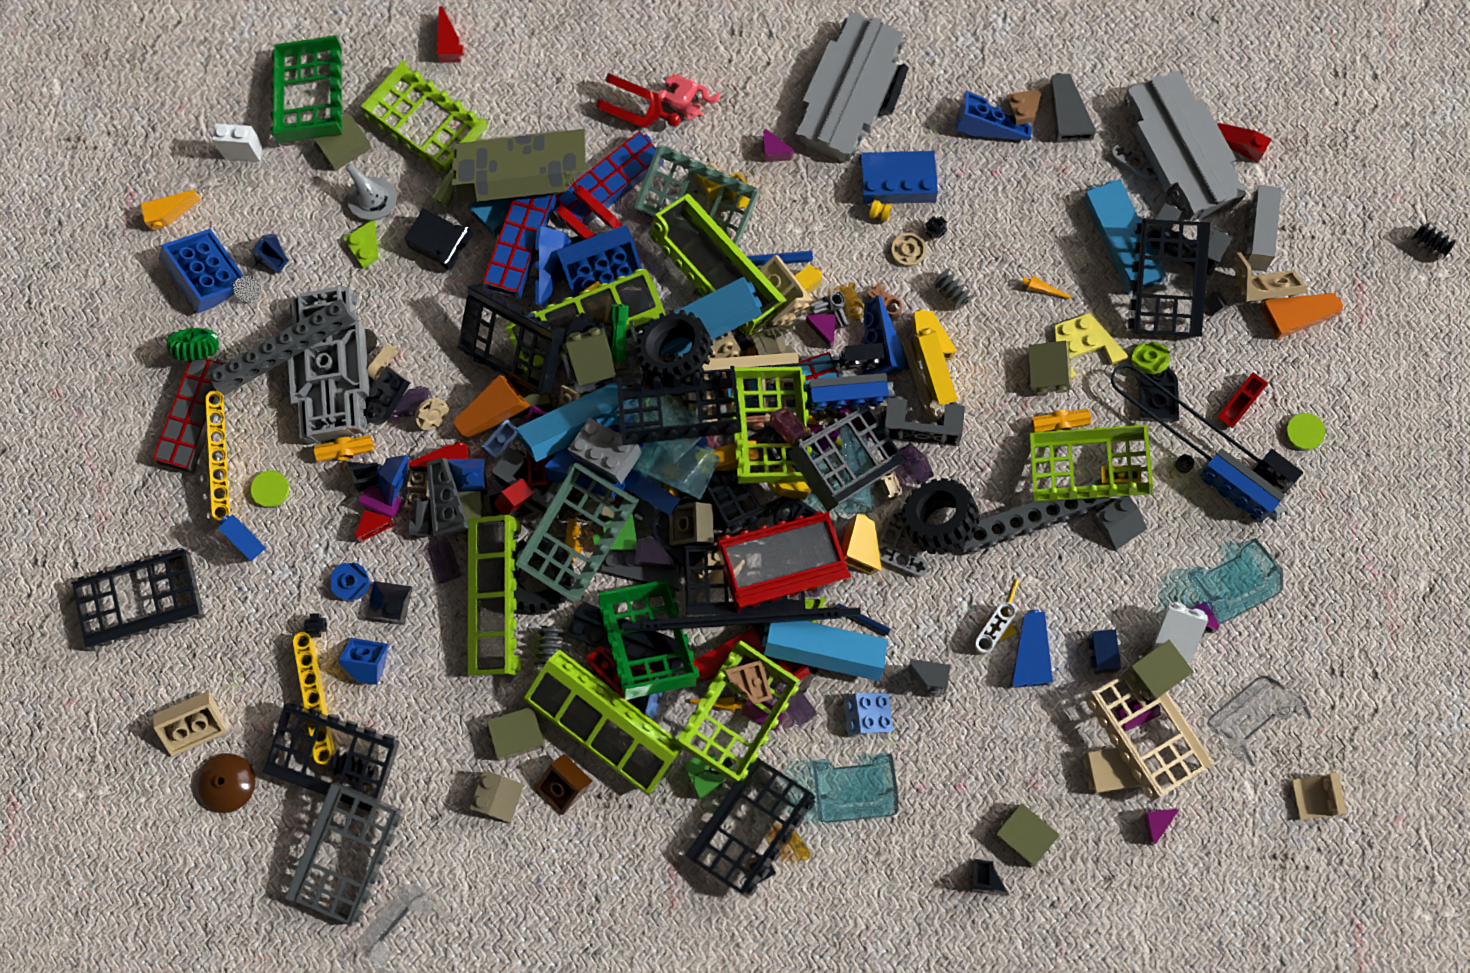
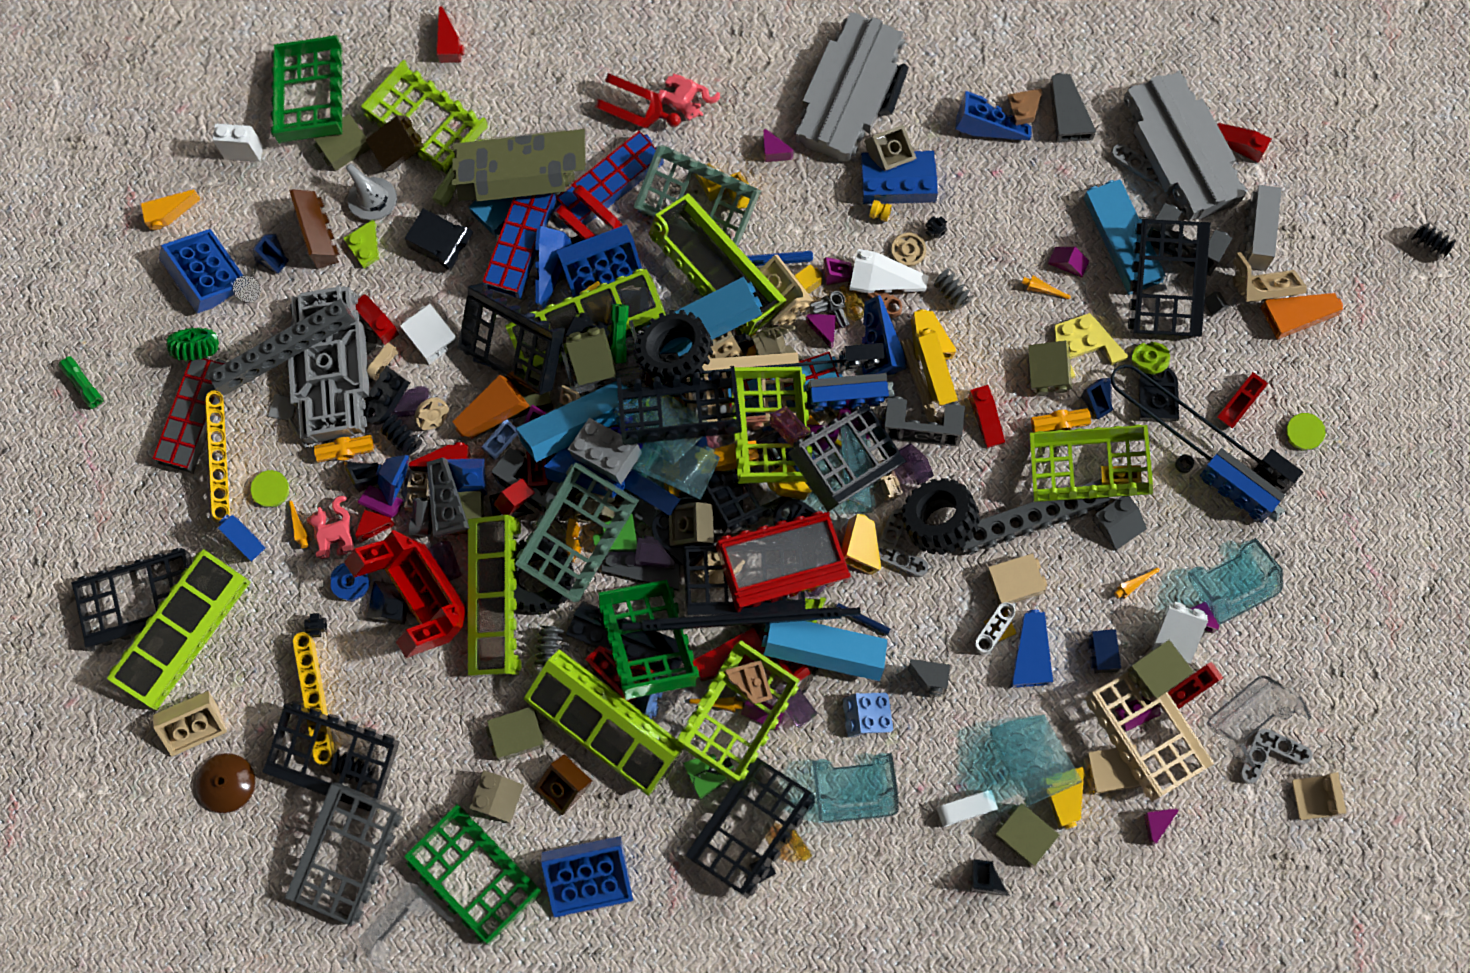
(79, 380): none -> green axle
(178, 629): none -> window
(283, 409): none -> light grey piece
(300, 533): none -> light orange piece
(315, 227): none -> reddish brown slope
(333, 532): none -> coral animal
(364, 660): blue slope -> none
(376, 319): none -> red slope
(395, 142): none -> dark brown brick
(399, 436): none -> black piece
(420, 585): none -> red wedge
(429, 333): none -> white brick
(494, 851): none -> green window
(587, 876): none -> blue slope
(836, 271): none -> magenta slope
(879, 272): none -> white wedge
(890, 148): none -> dark tan slope
(967, 808): none -> white beam
(986, 415): none -> red slope
(1017, 579): none -> tan brick
(1034, 758): none -> clear light blue slope
(1068, 804): none -> yellow slope
(1069, 260): none -> magenta slope
(1099, 397): none -> dark blue slope
(1128, 587): none -> light orange piece
(1195, 685): none -> red slope
(1265, 748): none -> light grey beam

